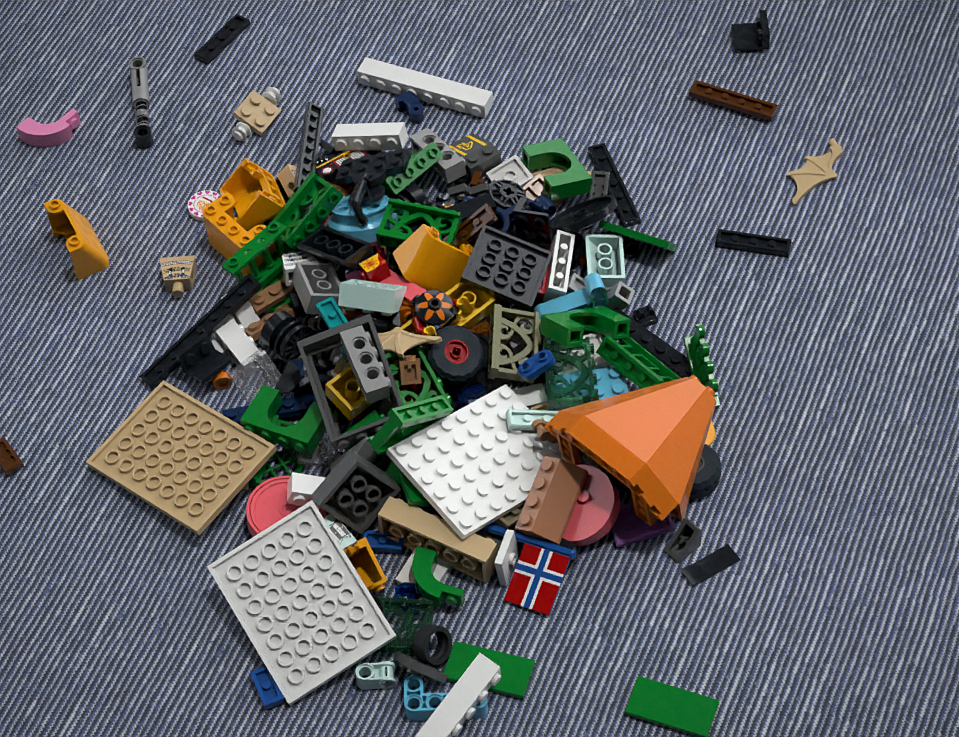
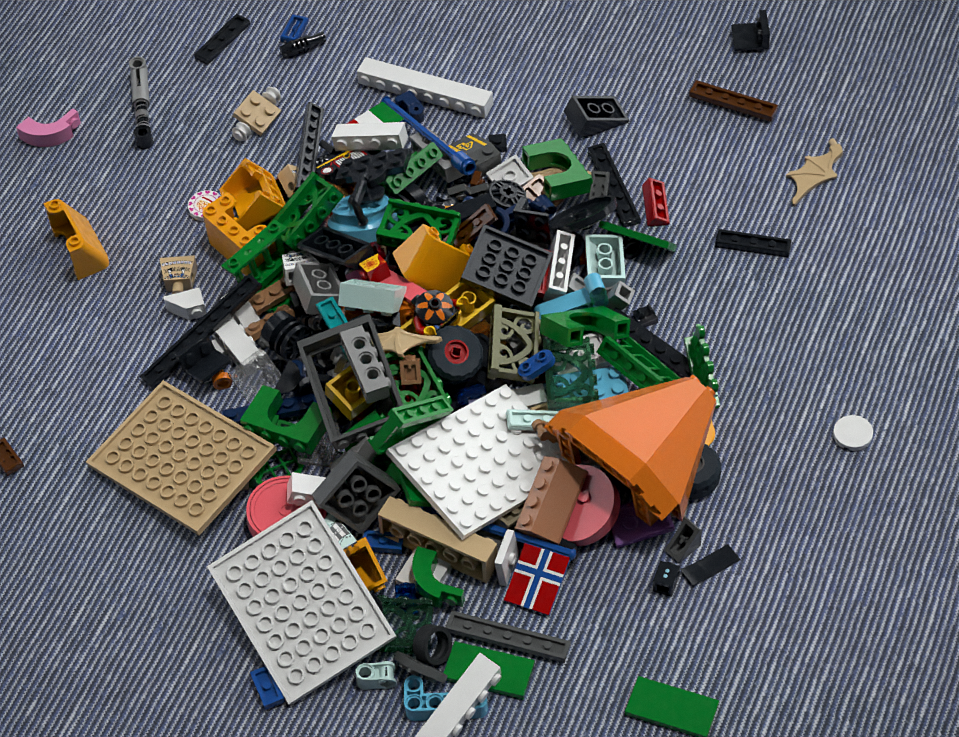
(186, 304): none -> white slope
(297, 29): none -> blue tile
(302, 44): none -> black hinge
(389, 112): none -> blue flag
(498, 141): none -> black plate
(508, 636): none -> dark grey plate
(594, 114): none -> black slope
(655, 202): none -> red slope
(666, 578): none -> black brick
(853, 432): none -> white tile

